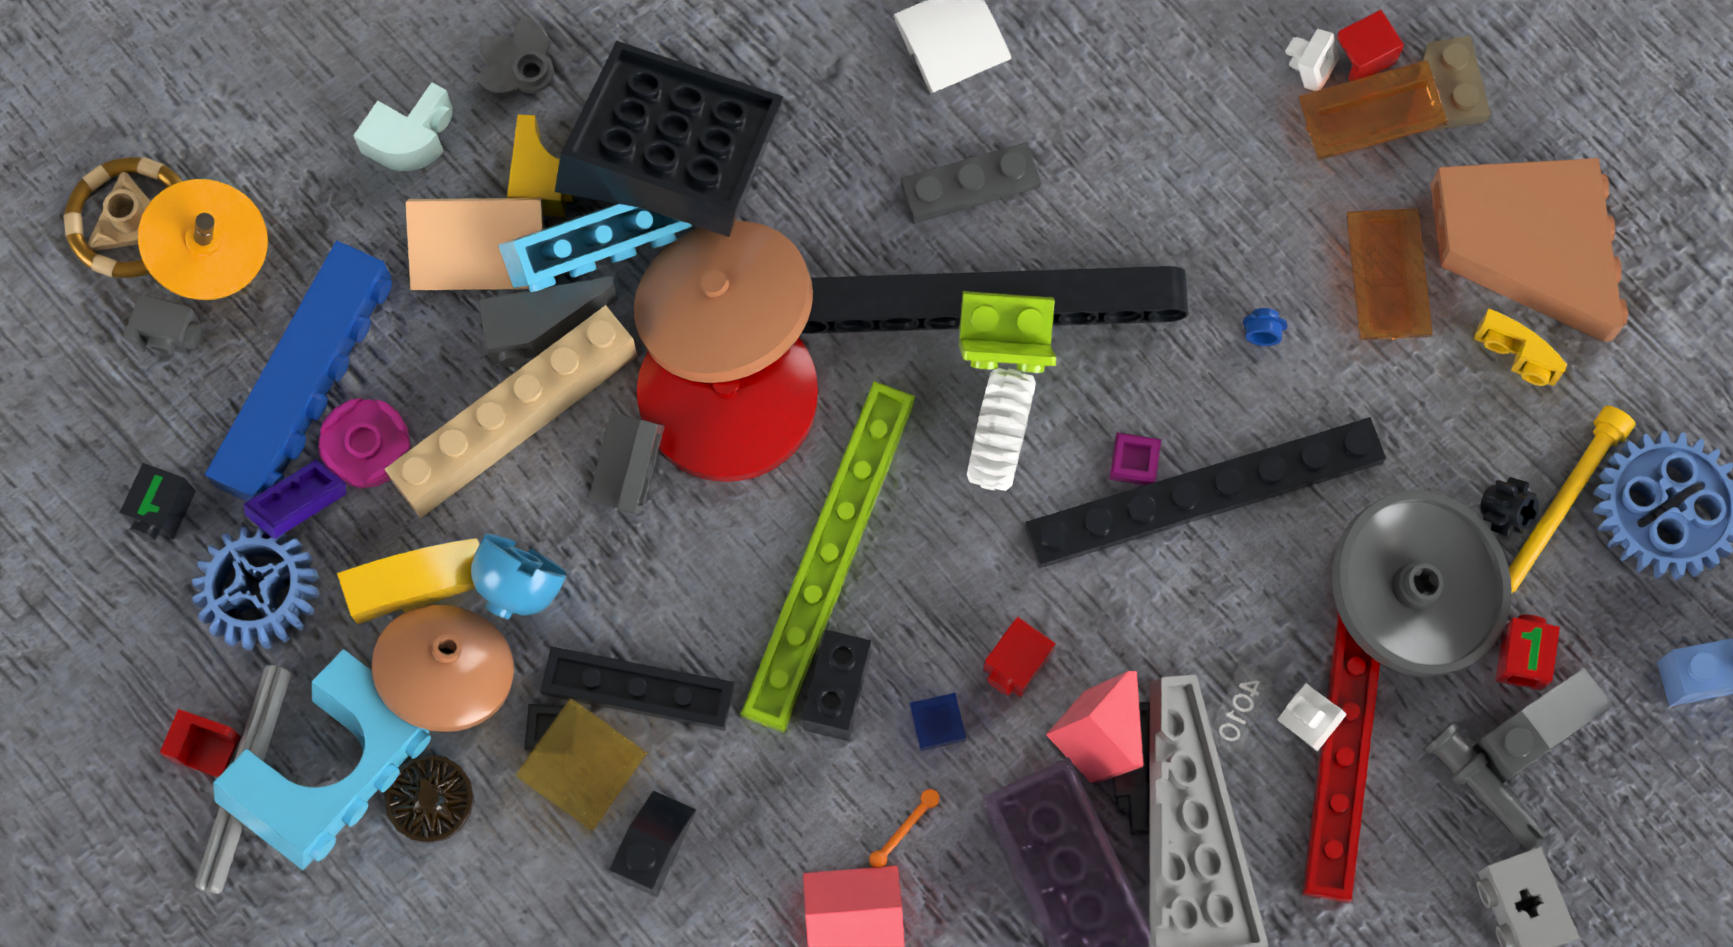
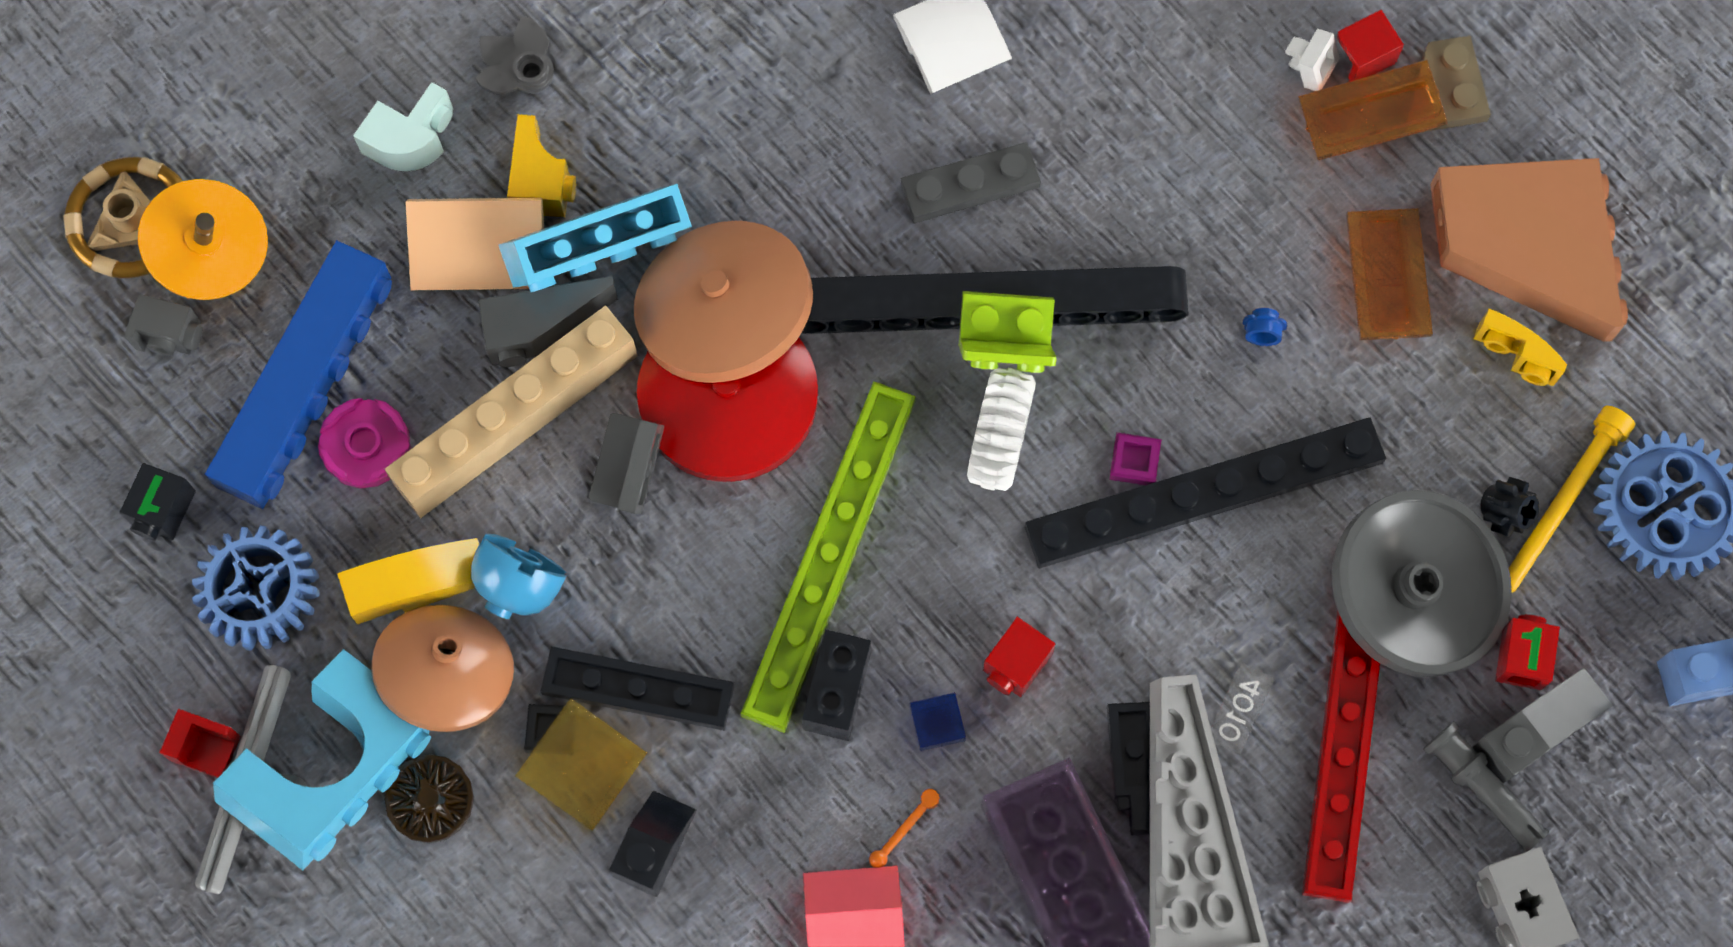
(295, 499): dark purple plate -> none
(668, 139): black piece -> none
(1103, 729): coral slope -> none
(1311, 716): white tile -> none

